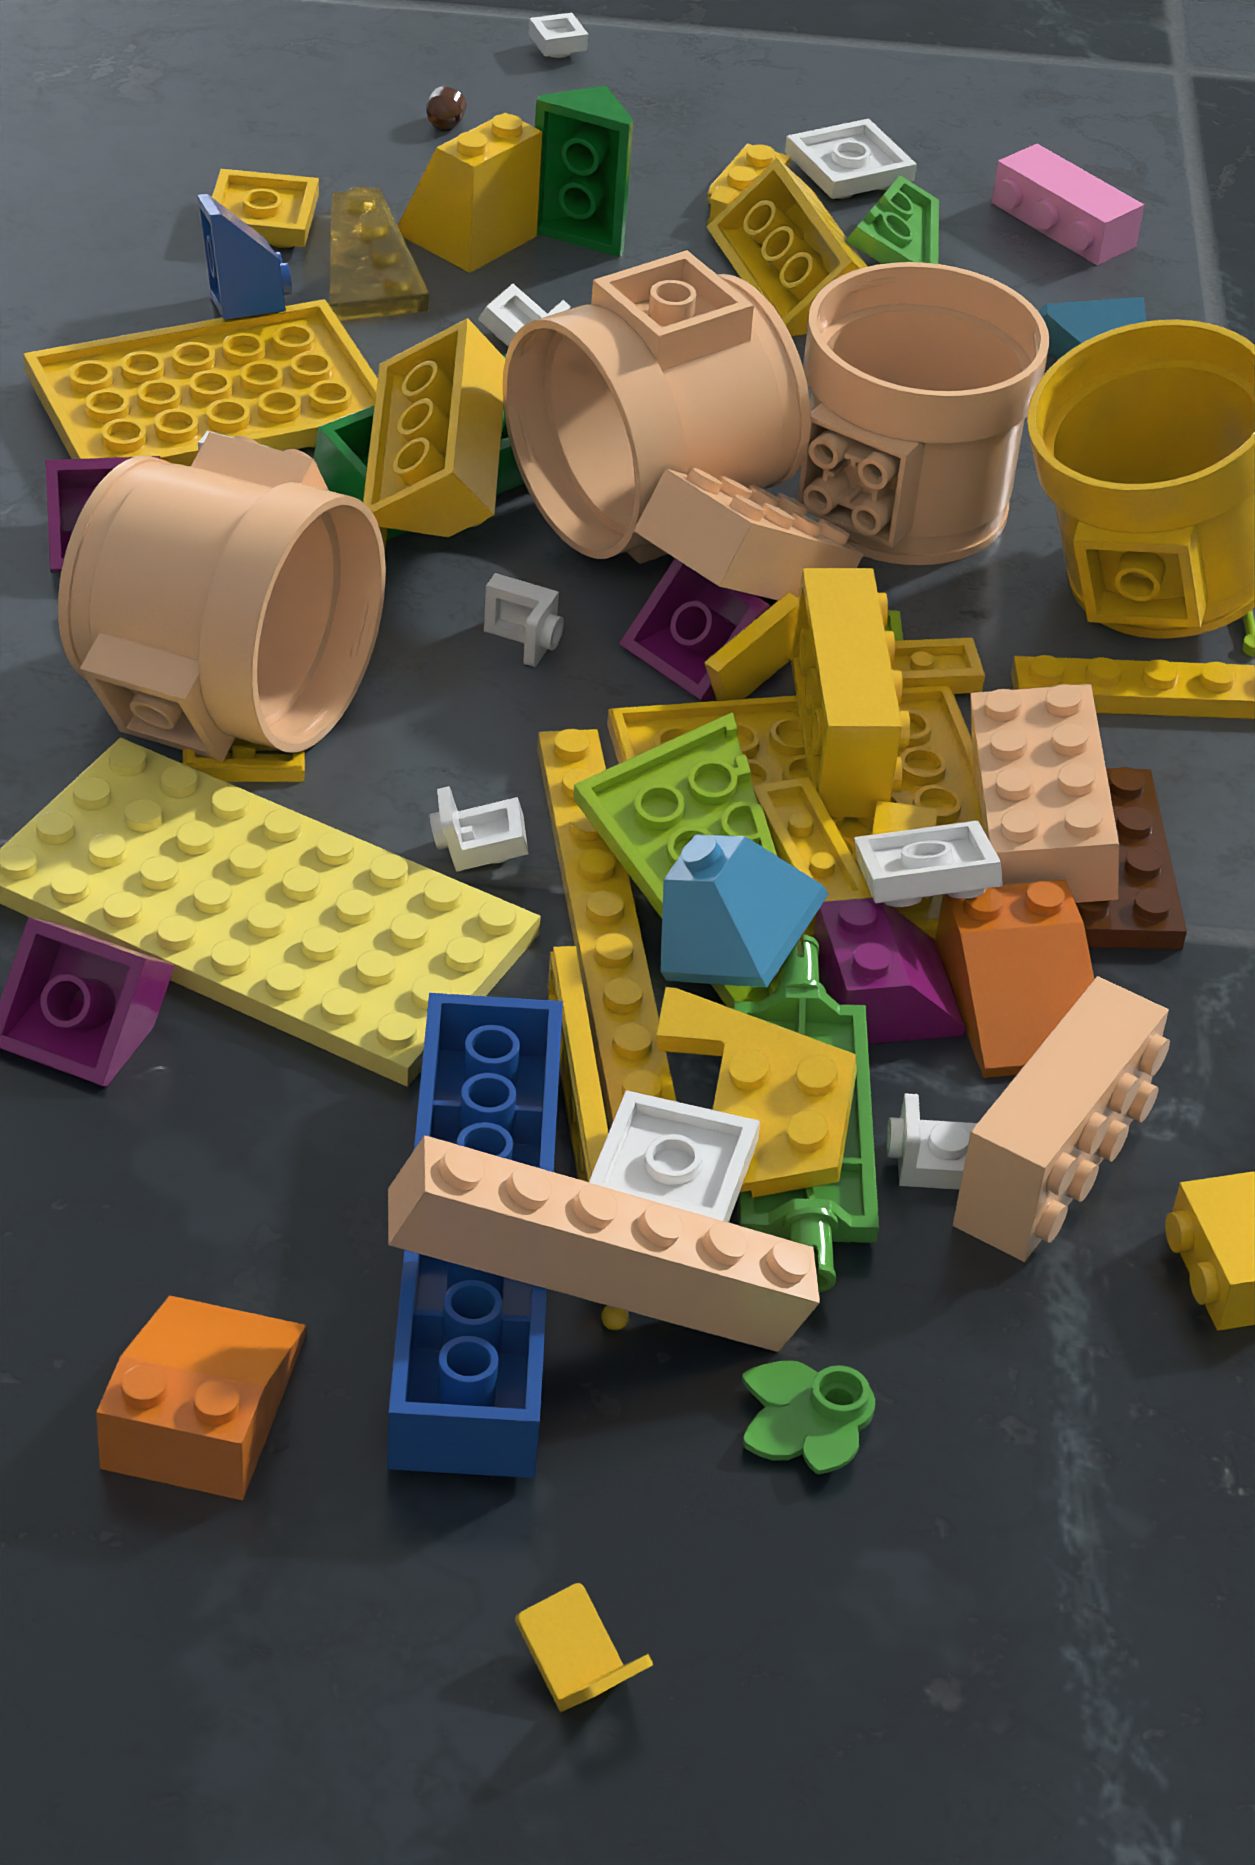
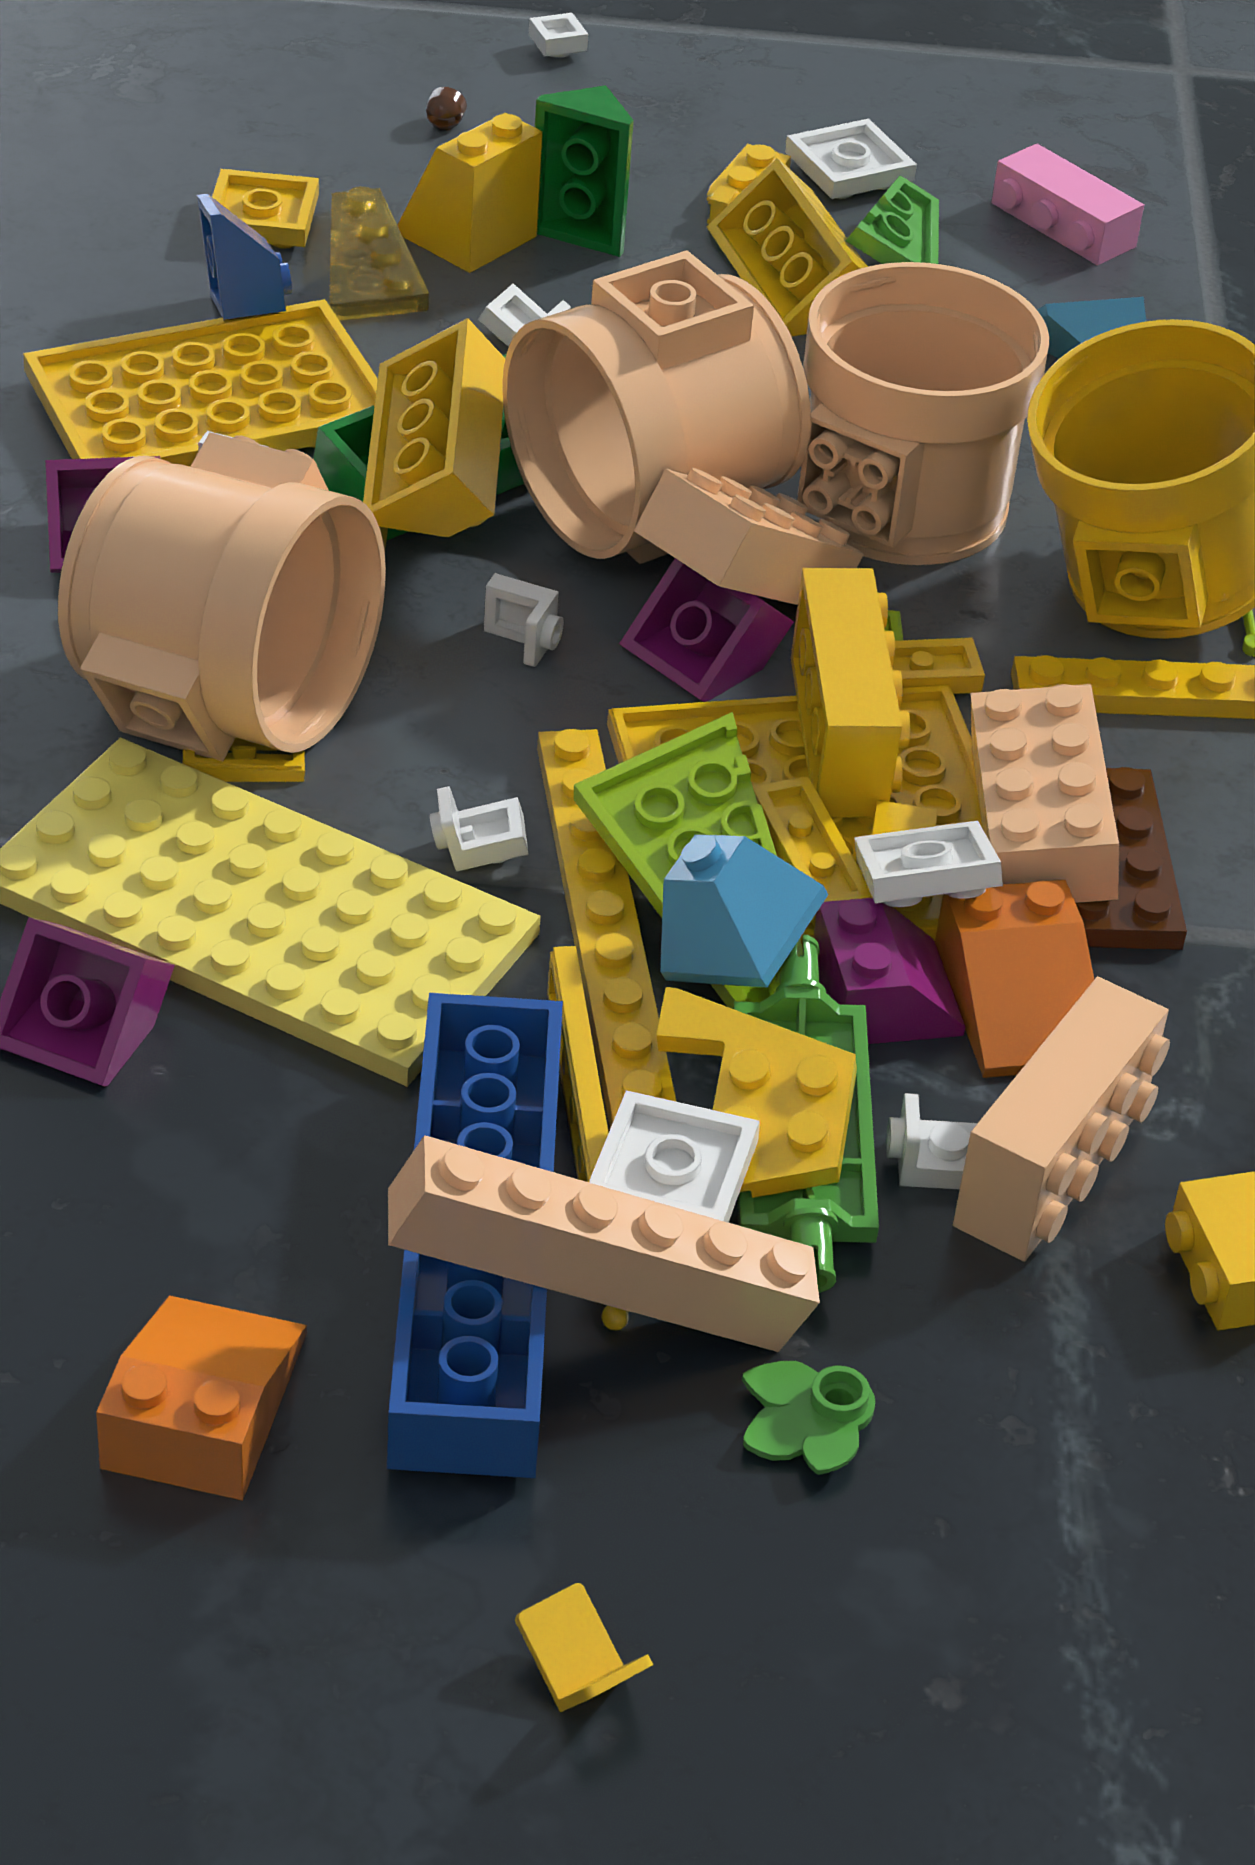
(754, 652): yellow tile -> none

